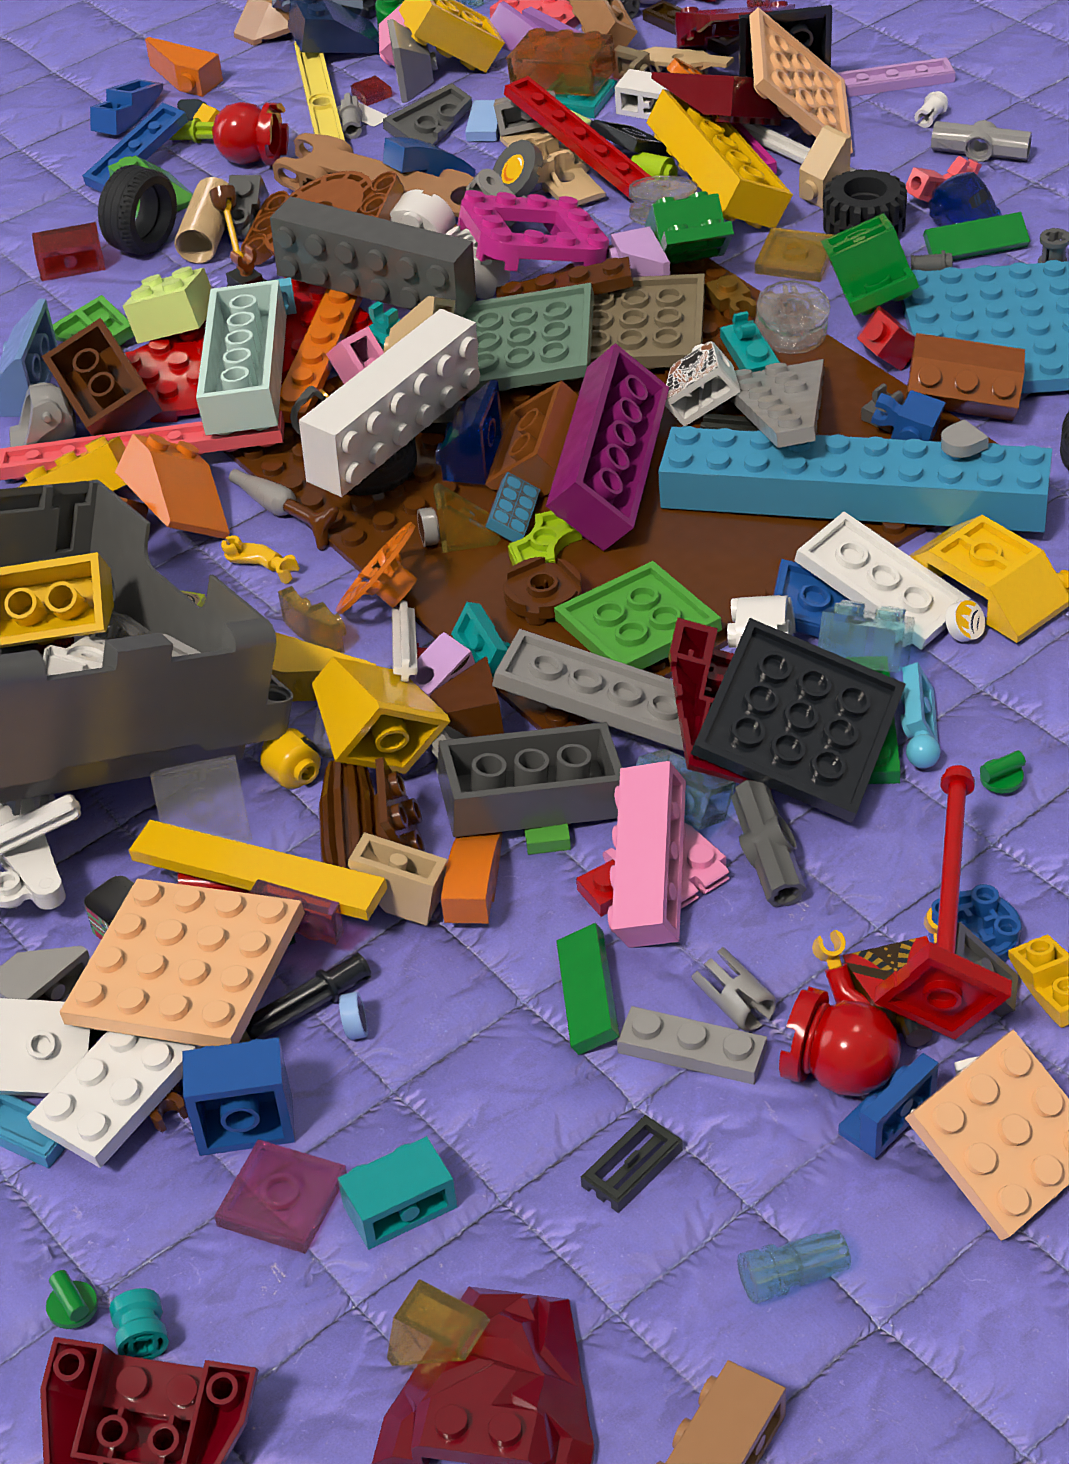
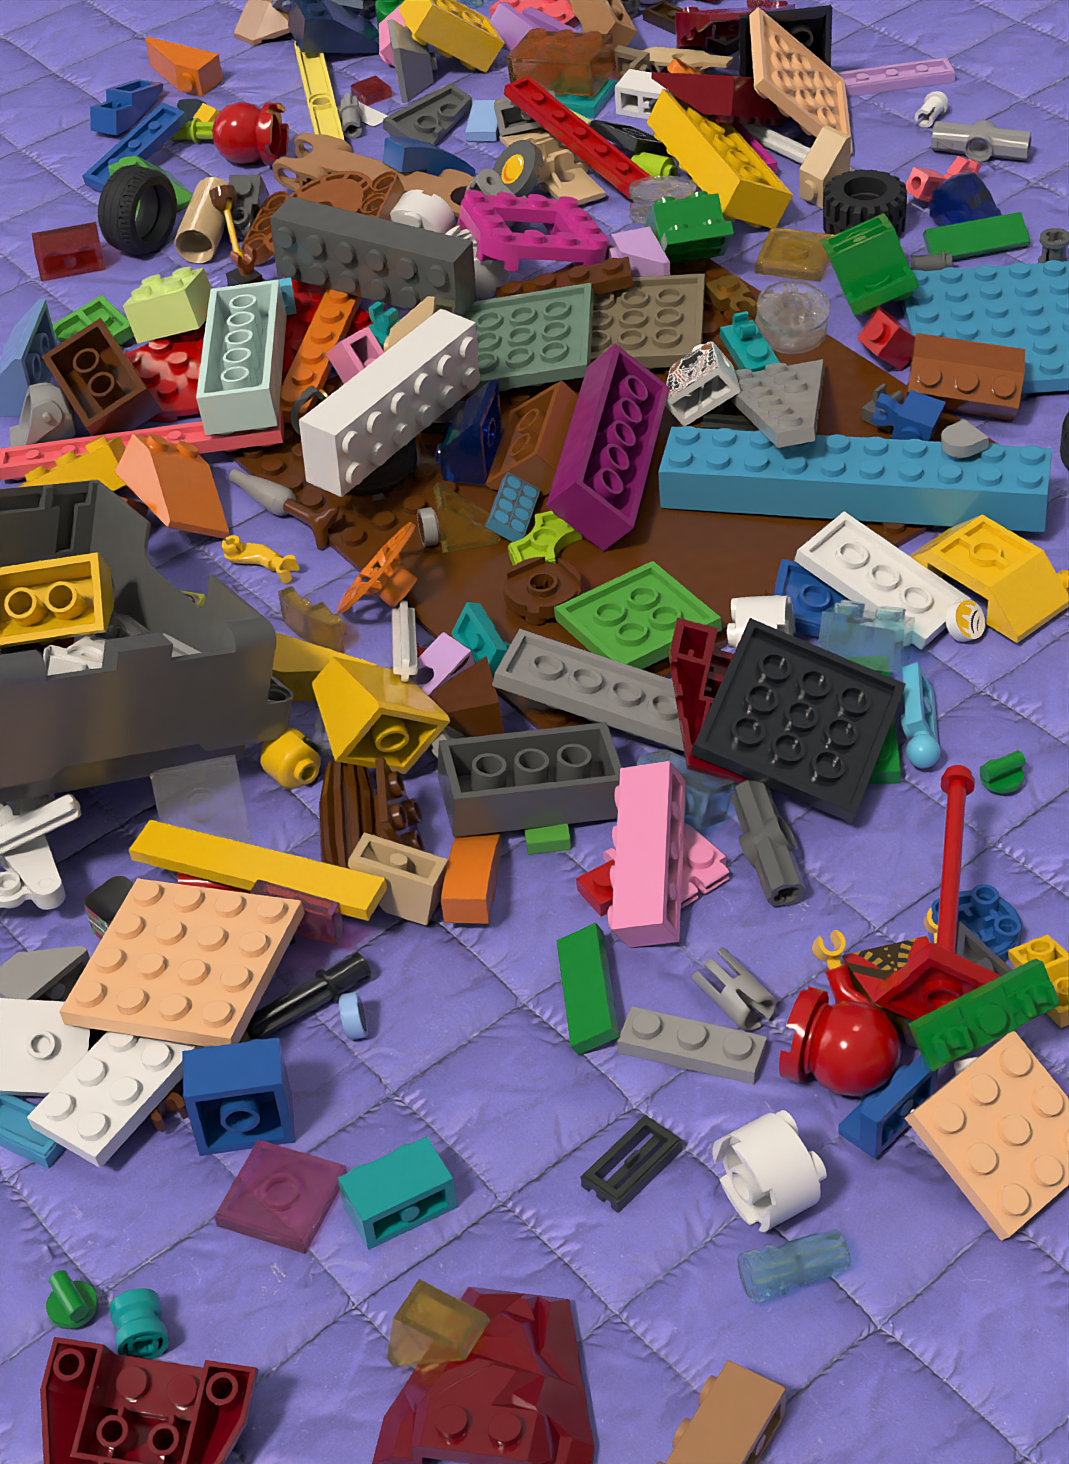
(769, 1170): none -> white brick
(984, 1014): none -> green plate

